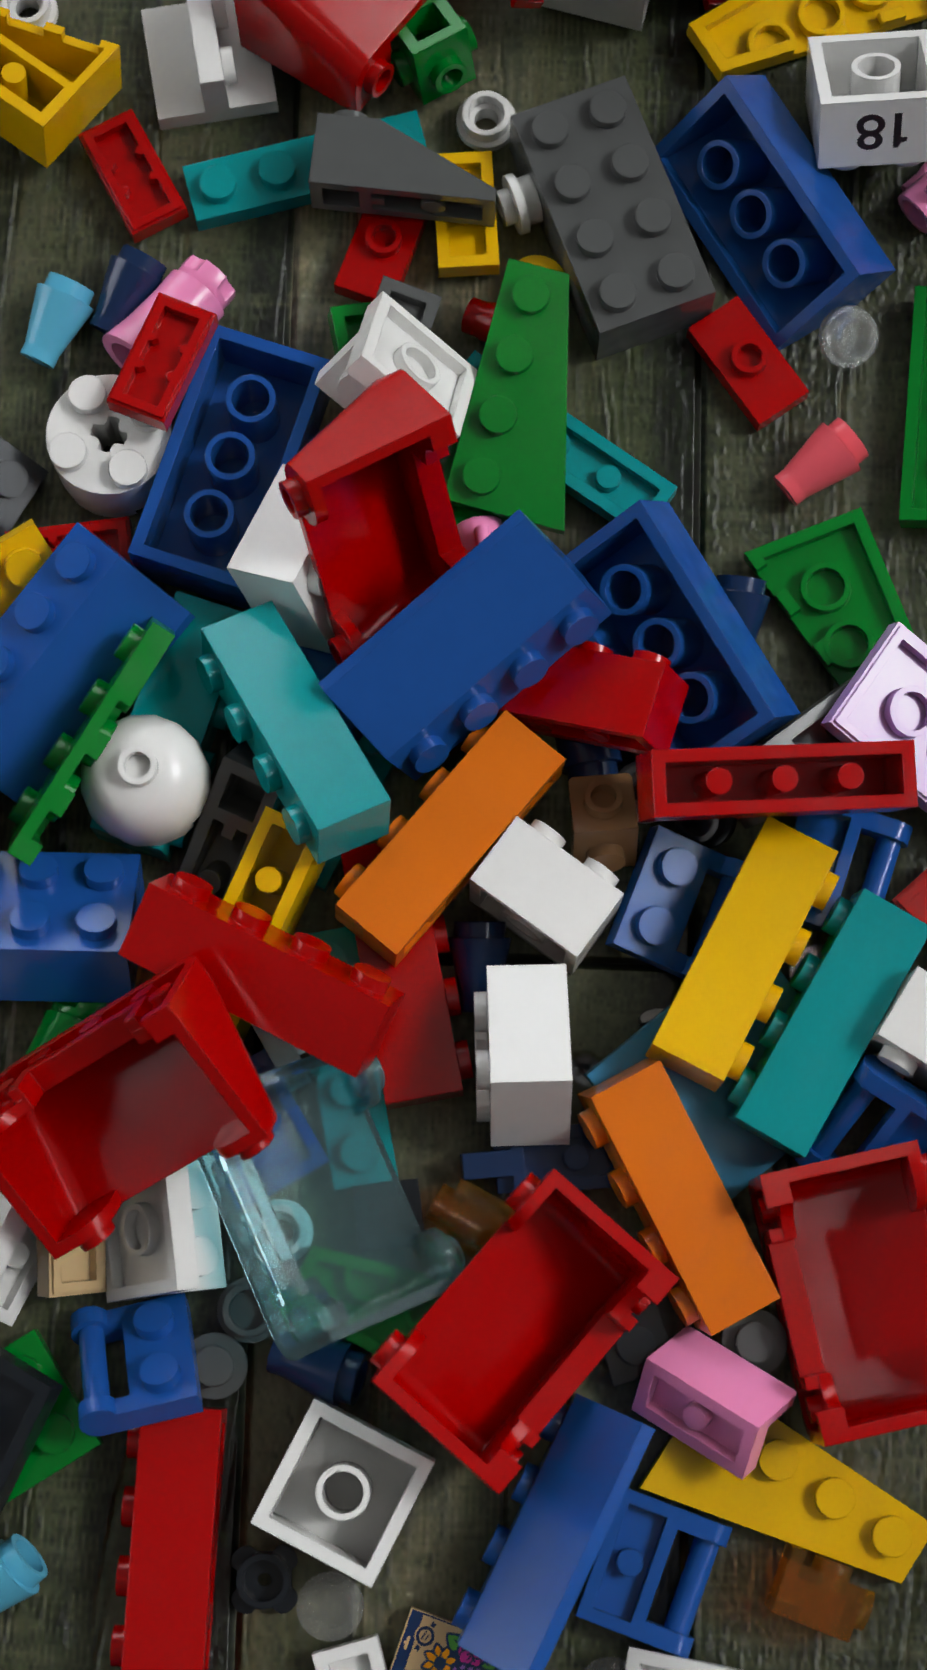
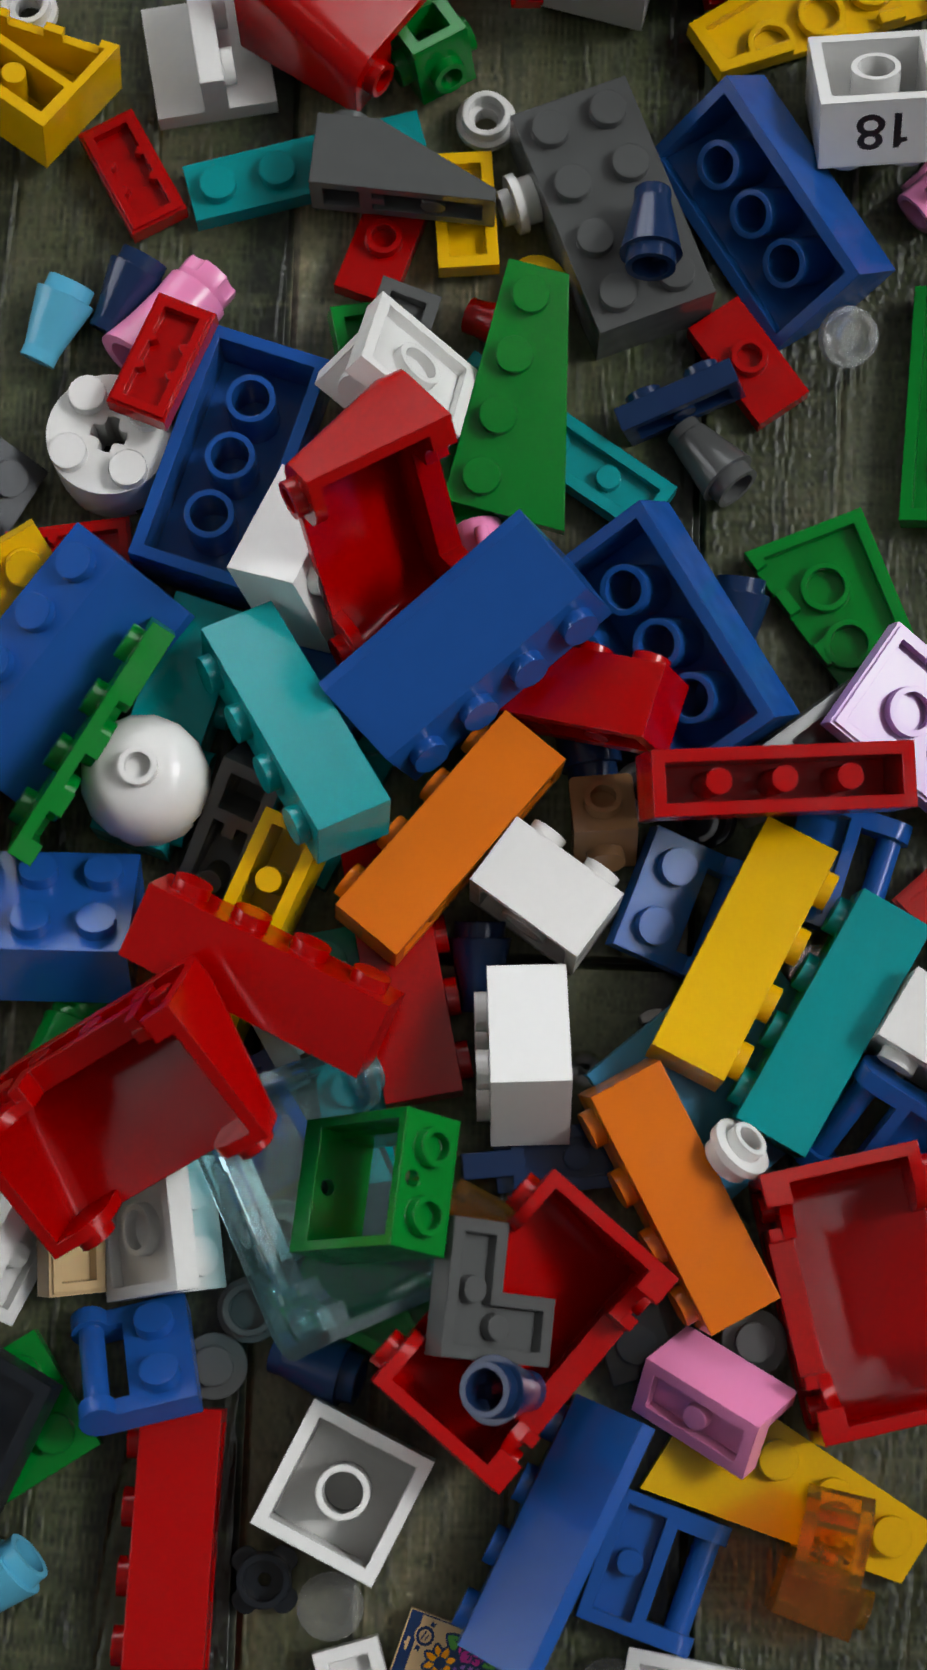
(341, 1154): none -> green window
(468, 1305): none -> dark grey plate
(500, 1390): none -> dark blue cone
(651, 236): none -> dark blue cone
(700, 391): none -> dark blue plate
(712, 462): none -> dark grey cone
(736, 1150): none -> white plate
(823, 460): coral cone -> none
(834, 1537): none -> clear orange brick

